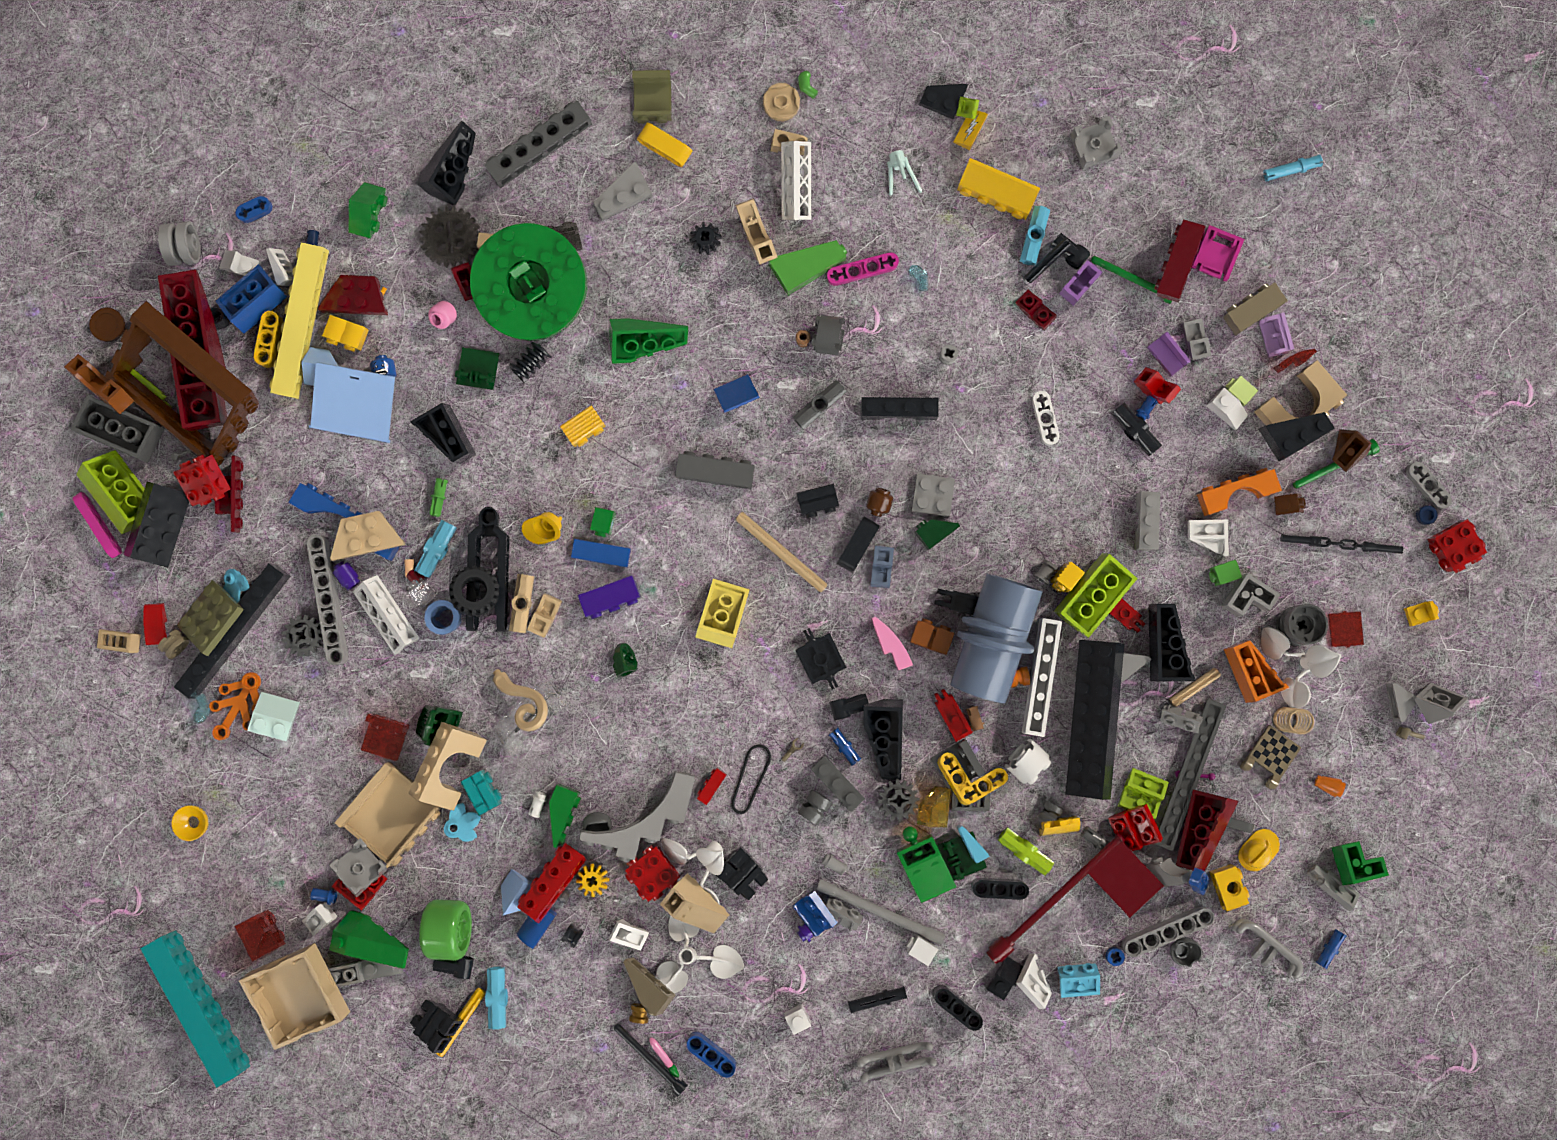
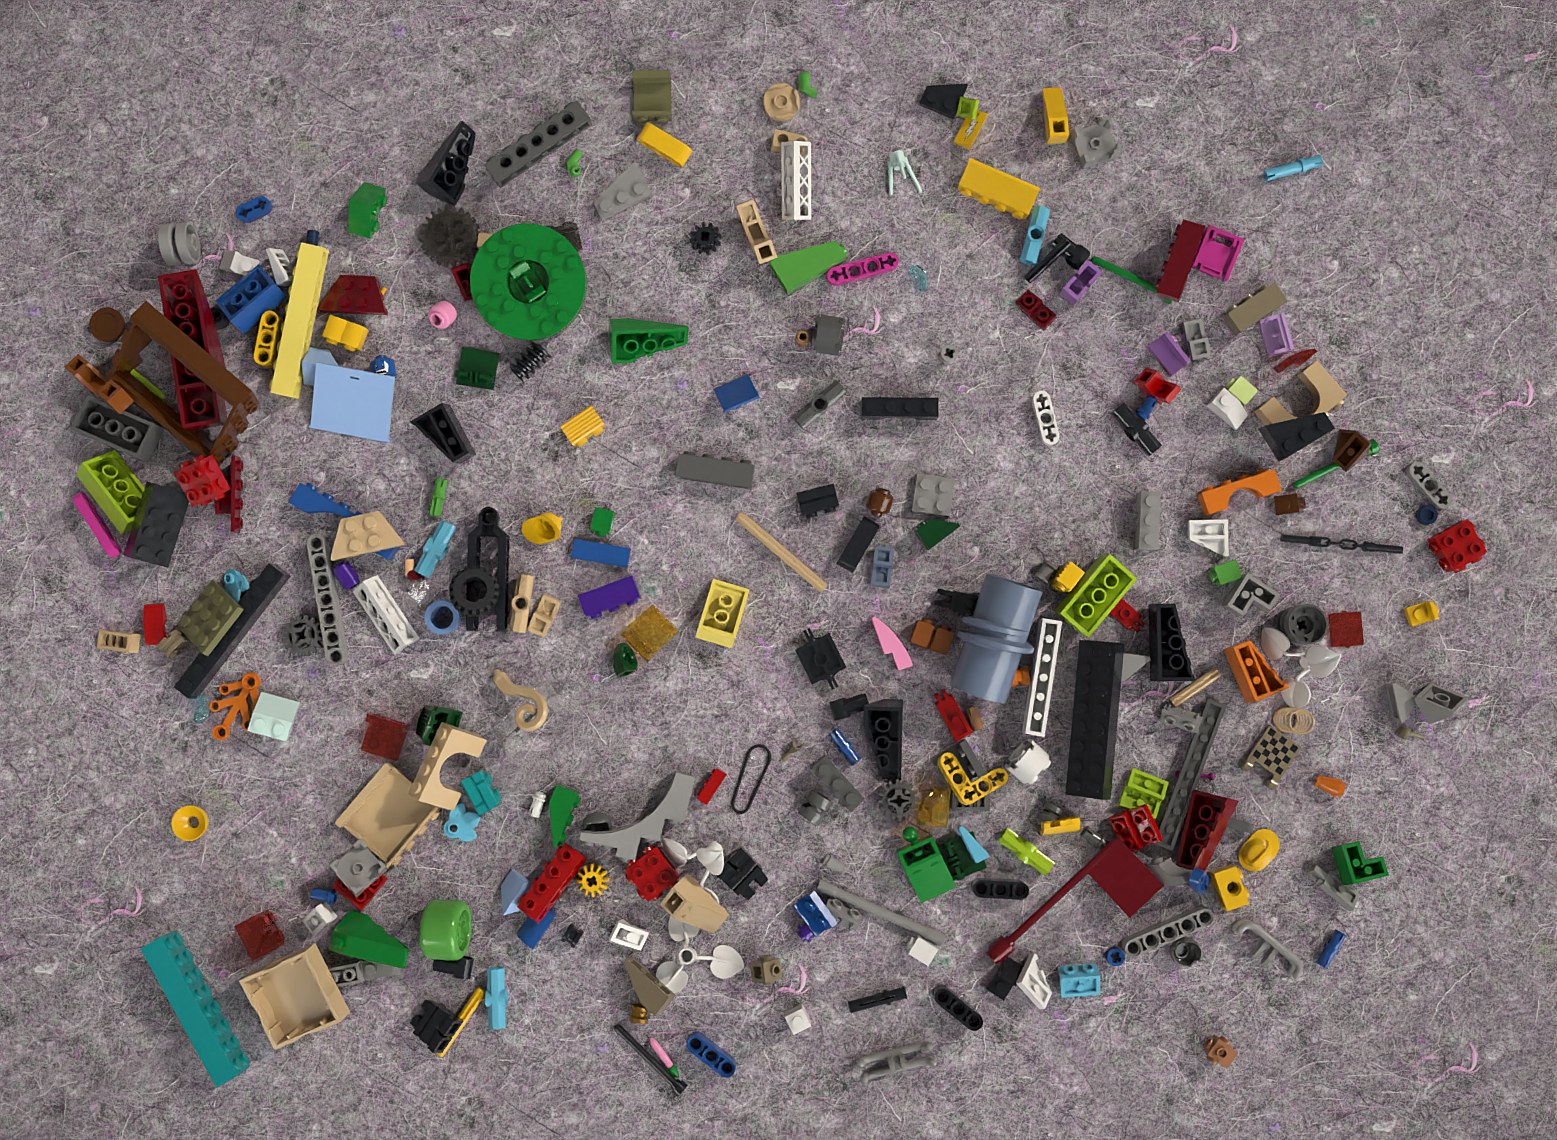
(572, 163): none -> bright green arm
(649, 633): none -> clear yellow bracket
(769, 970): none -> dark tan brick
(1055, 116): none -> yellow slope
(1219, 1051): none -> nougat brick

